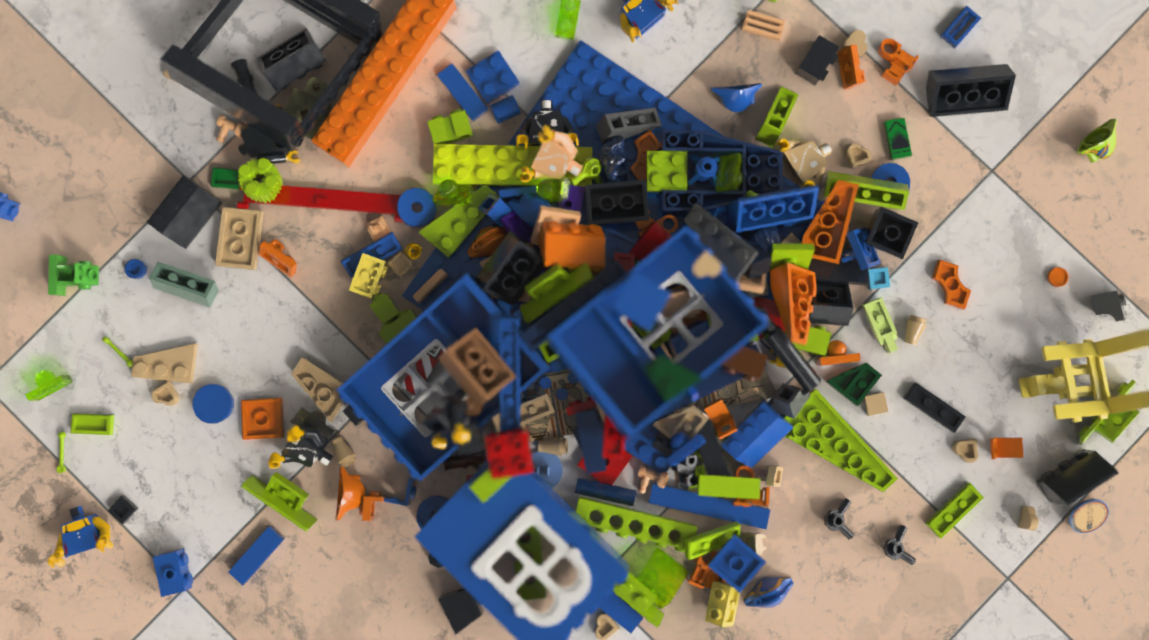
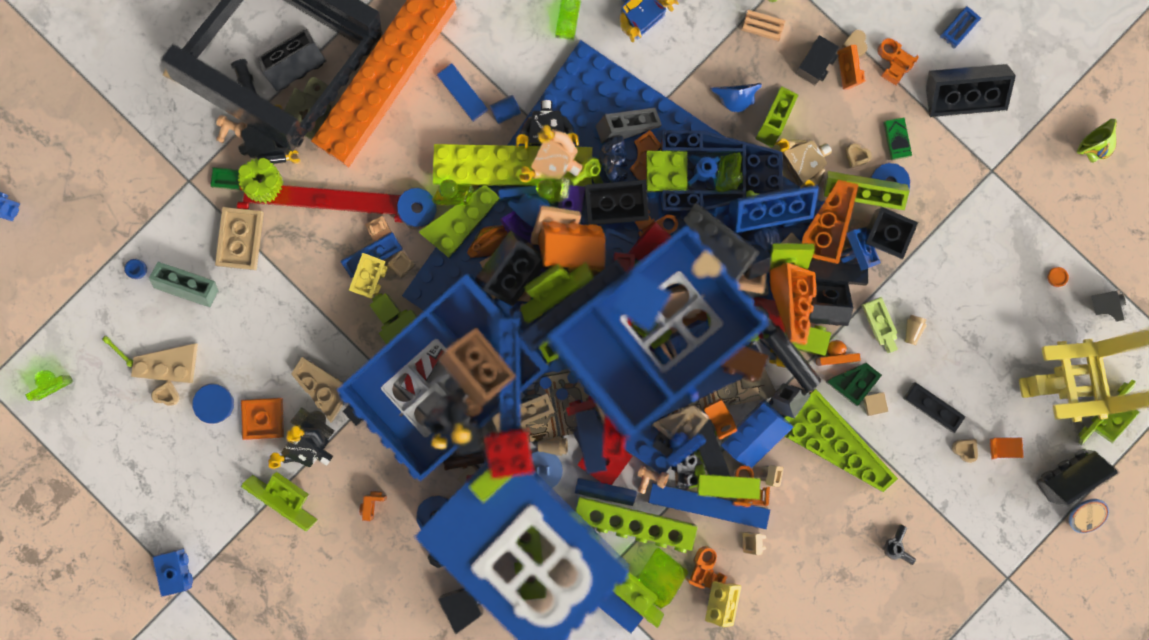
(61, 468): lime hinge -> none
(62, 275): bright green tile -> none
(80, 535): torso -> none
(92, 424): lime tile -> none
(123, 509): black tile -> none
(184, 212): black slope -> none
(256, 555): blue tile -> none
(273, 254): orange hinge -> none
(343, 453): tan cone -> none
(350, 492): orange hat -> none
(410, 494): blue bracket -> none
(418, 250): yellow hinge -> none
(430, 286): light nougat tile -> none
(450, 128): lime brick -> none
(492, 77): blue plate -> none
(494, 209): blue brick -> none
(605, 626): tan tile -> none
(670, 377): dark green wing -> none
(710, 540): lime tile -> none
(736, 563): blue tile -> none
(768, 592): blue hat -> none
(835, 520): black piece -> none
(878, 278): medium azure tile -> none
(954, 510): lime tile -> none
(955, 292): orange tile -> none
(1028, 518): tan tile -> none

